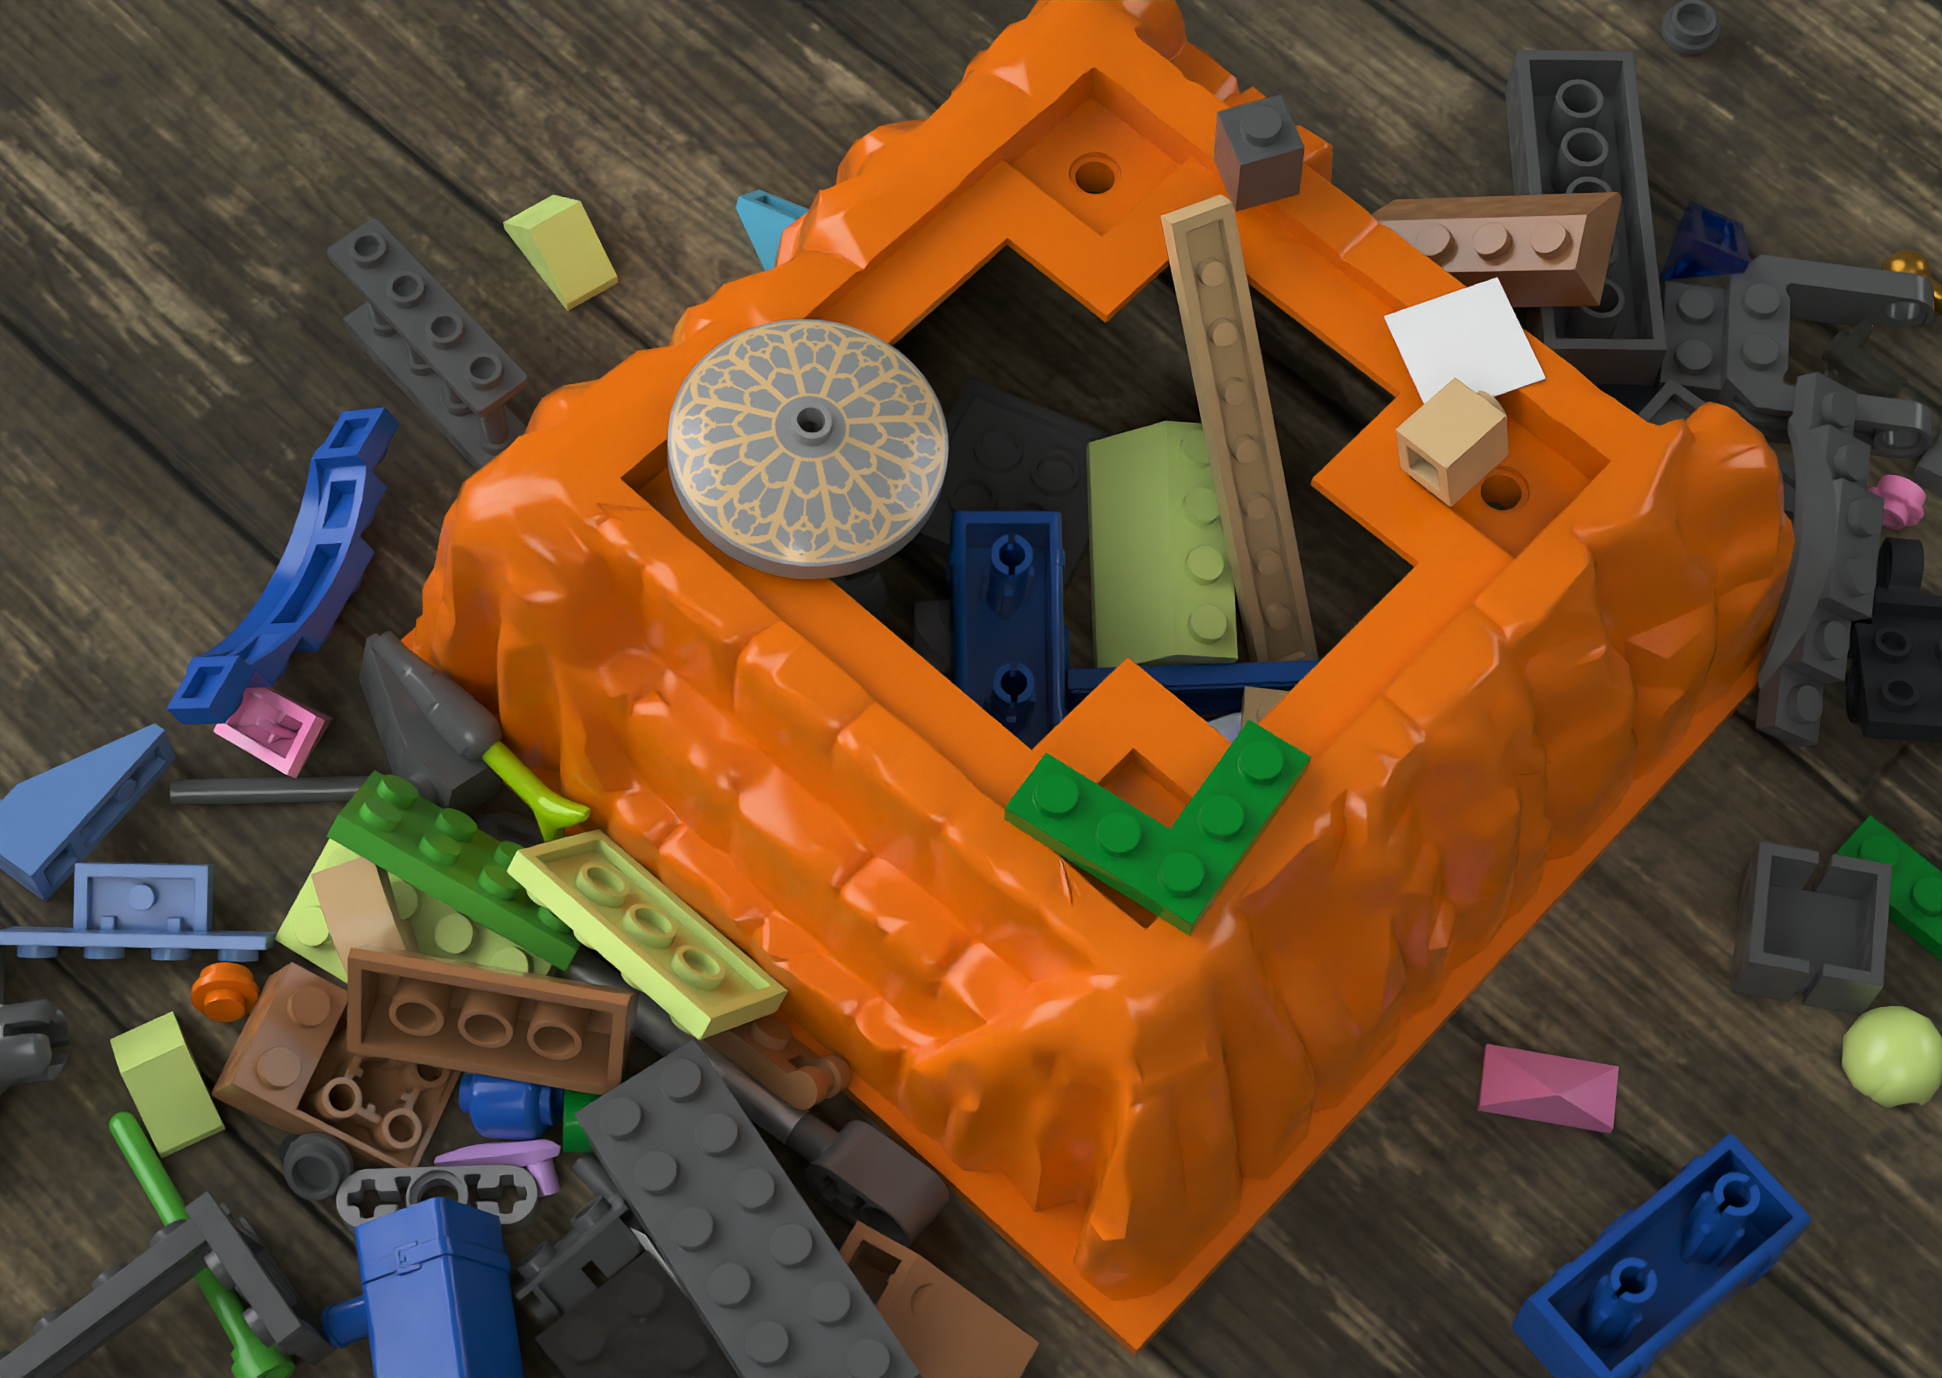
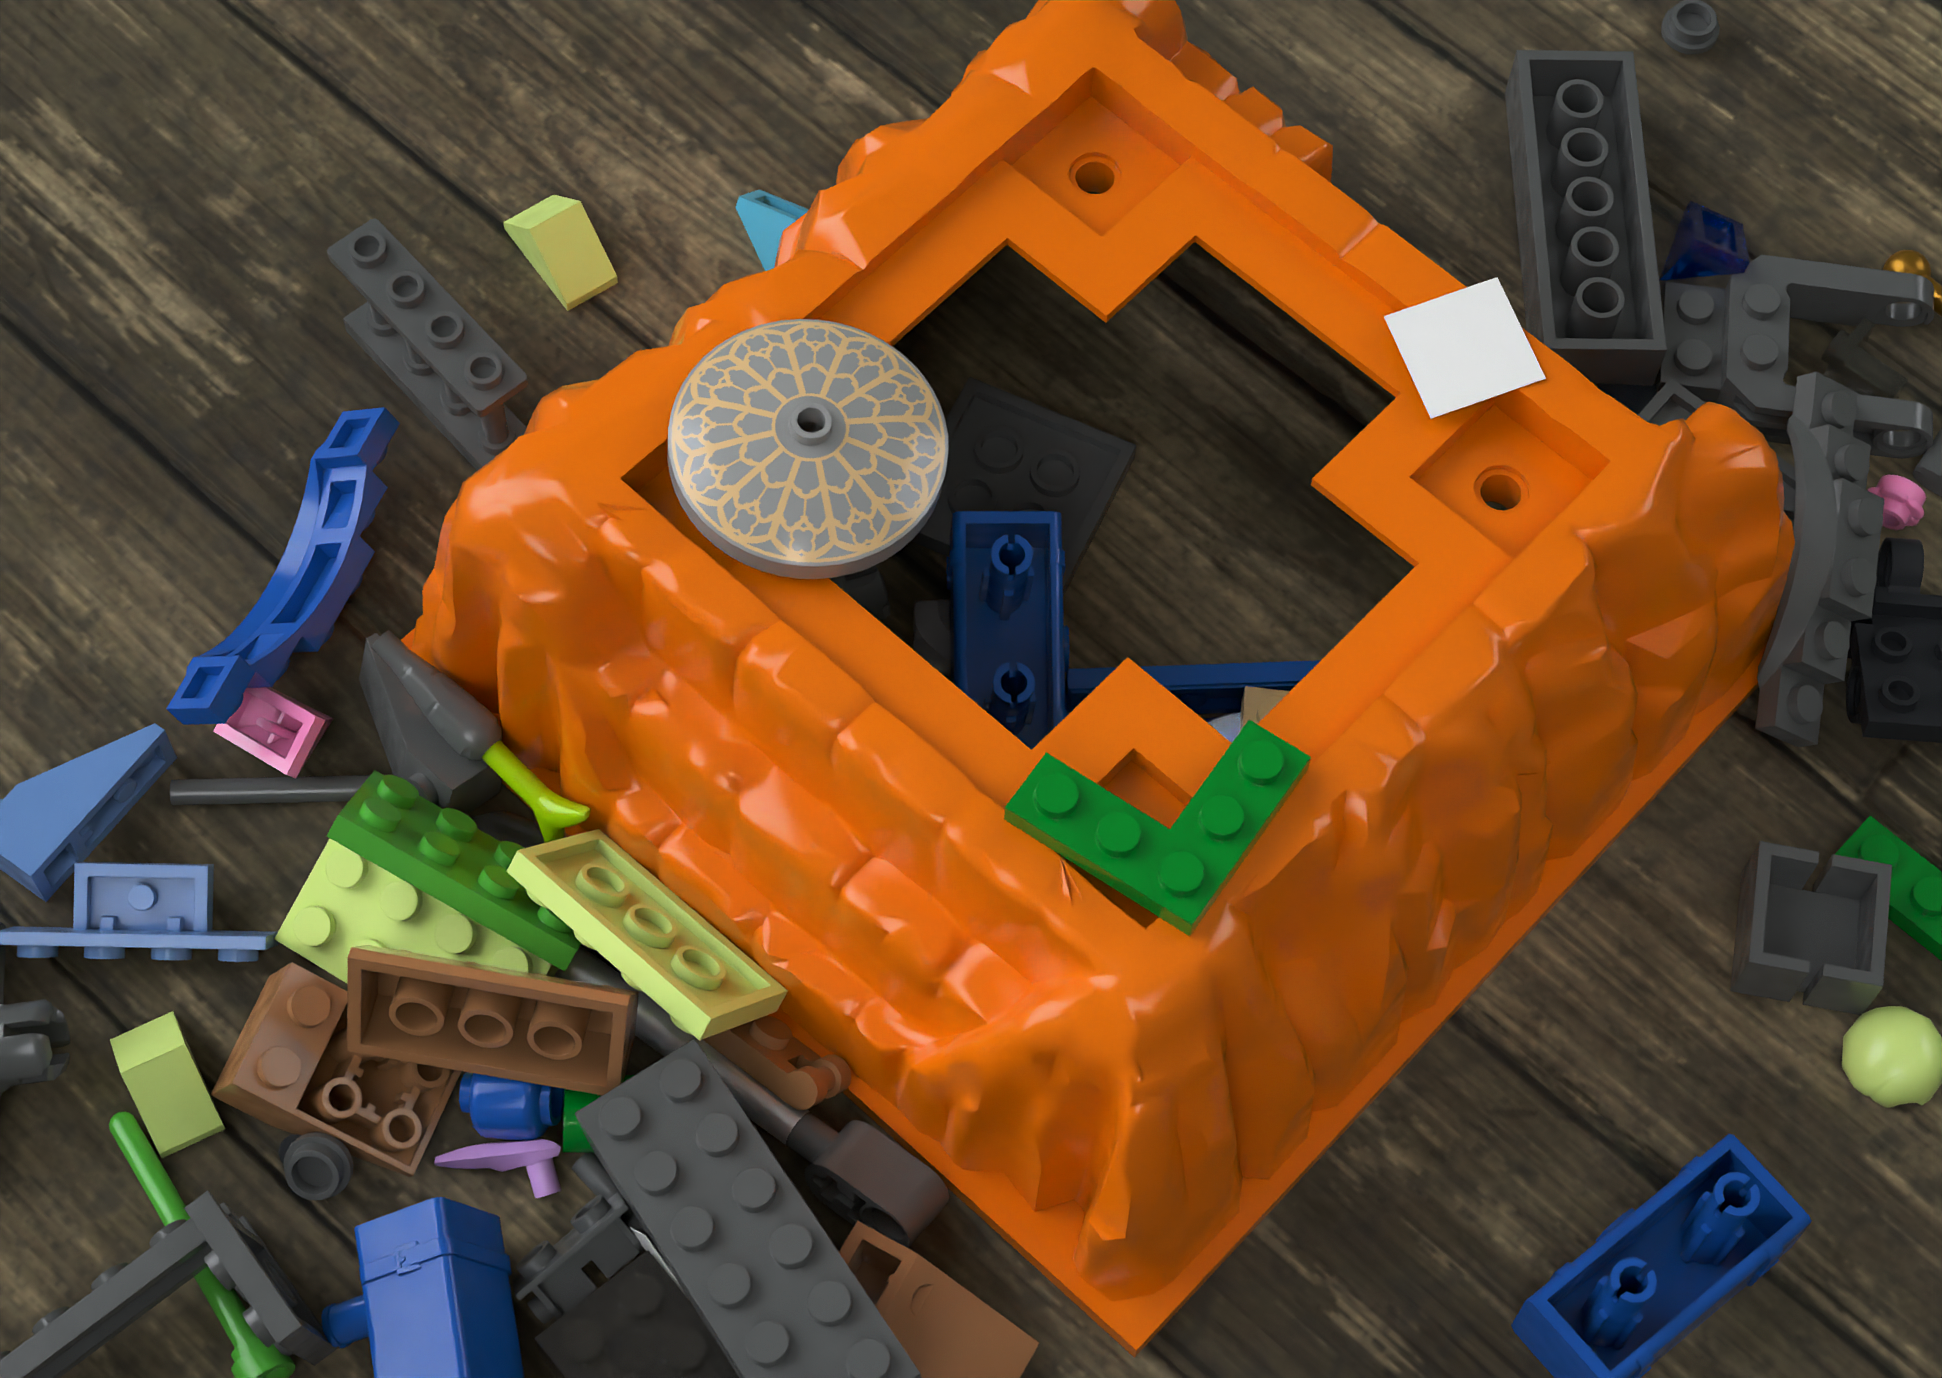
(225, 992): orange plate -> none
(361, 908): tan slope -> none
(488, 1178): light grey beam -> none
(1158, 550): yellowish green slope -> none
(1239, 429): tan plate -> none
(1258, 152): dark grey brick -> none
(1453, 440): tan brick -> none
(1538, 246): medium nougat slope -> none
(1548, 1088): bright pink slope -> none

